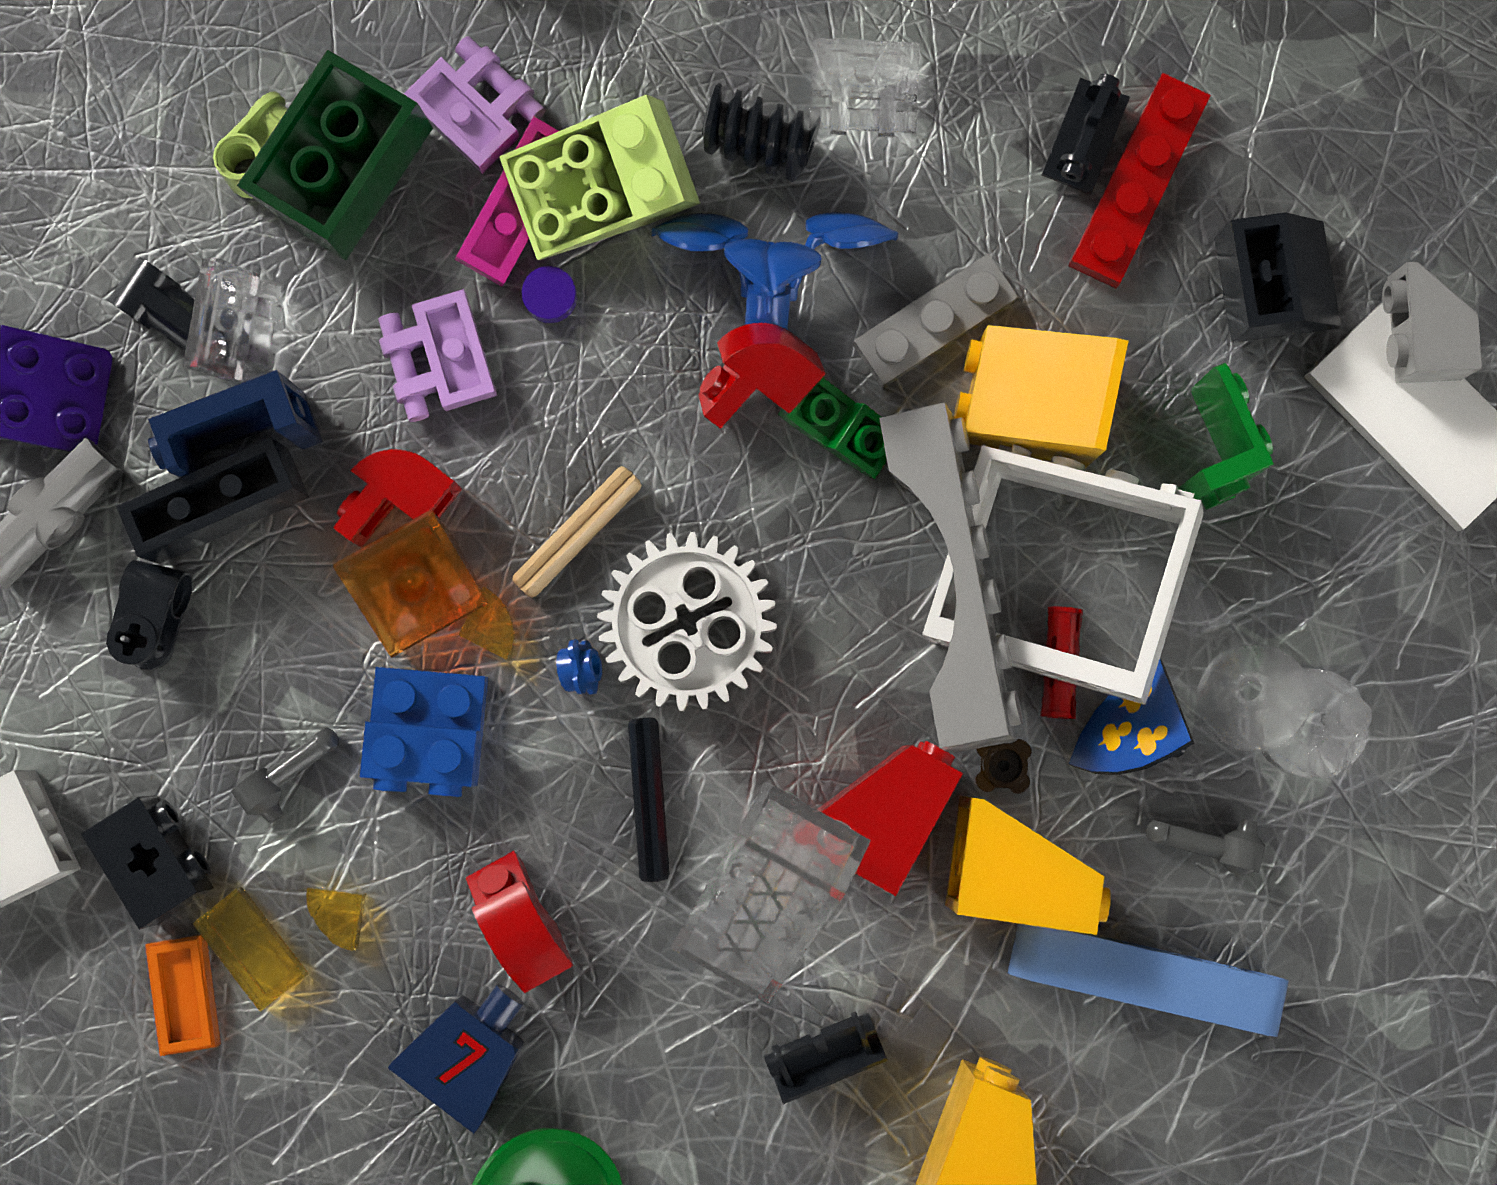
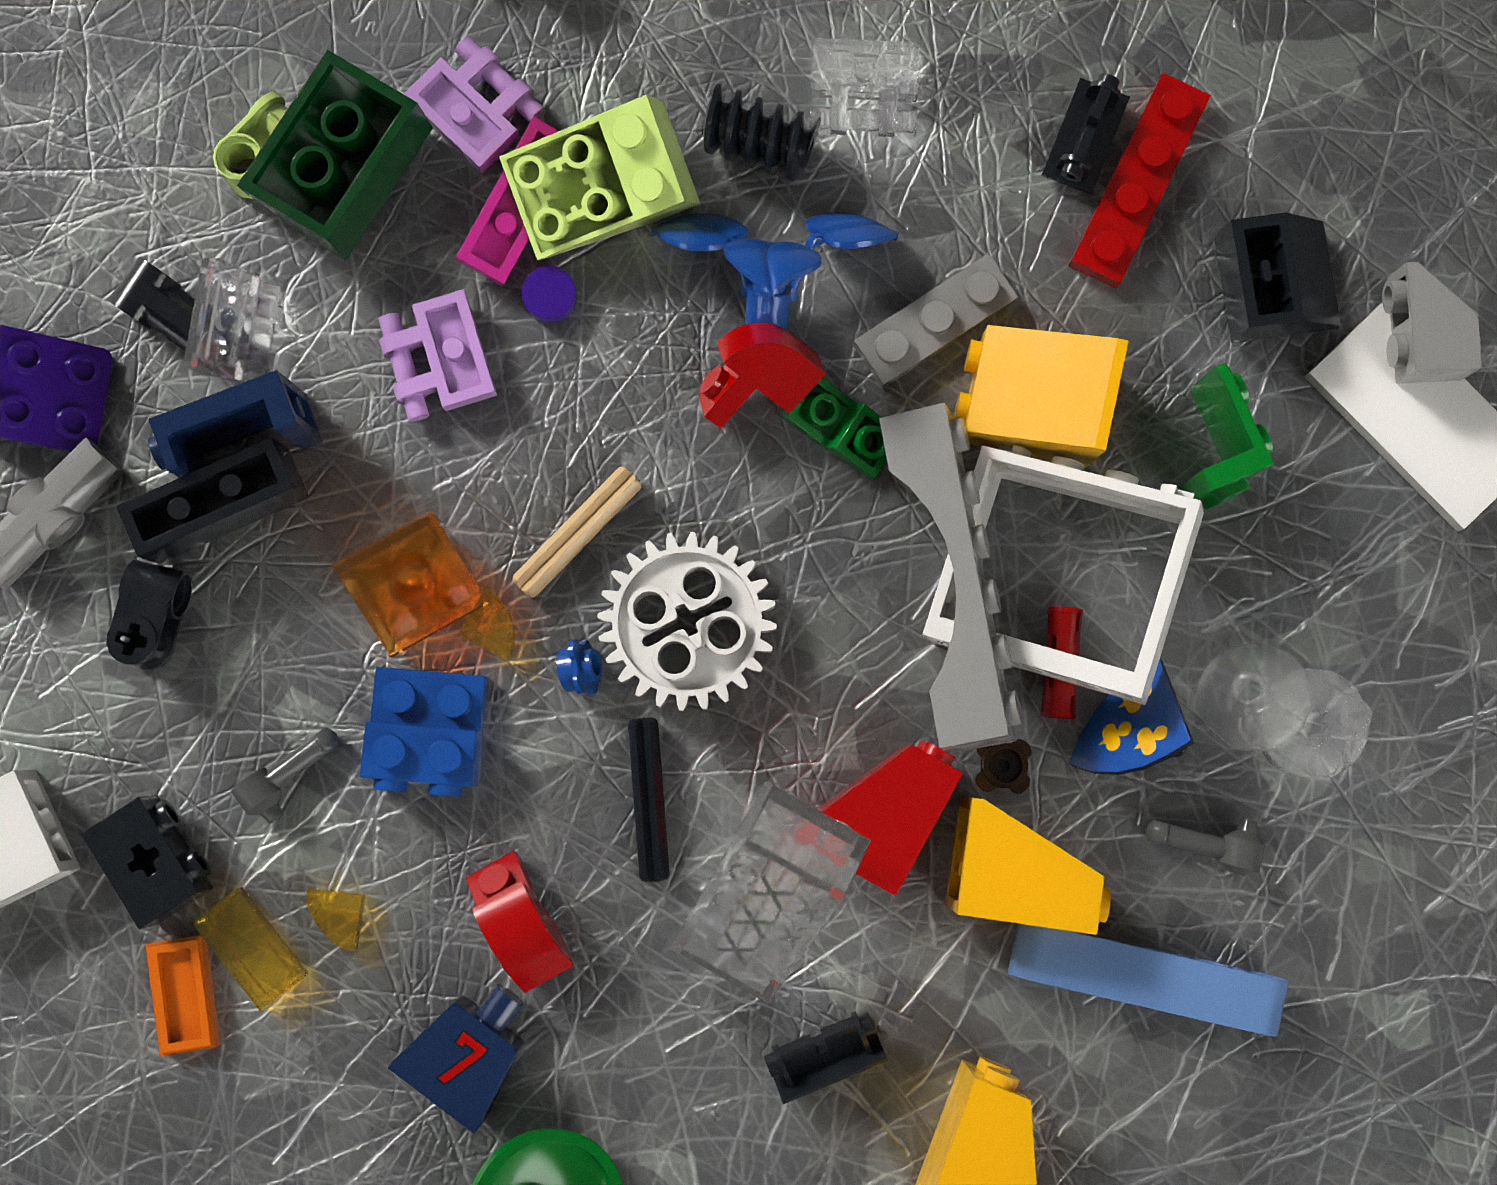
(393, 480): red brick -> none

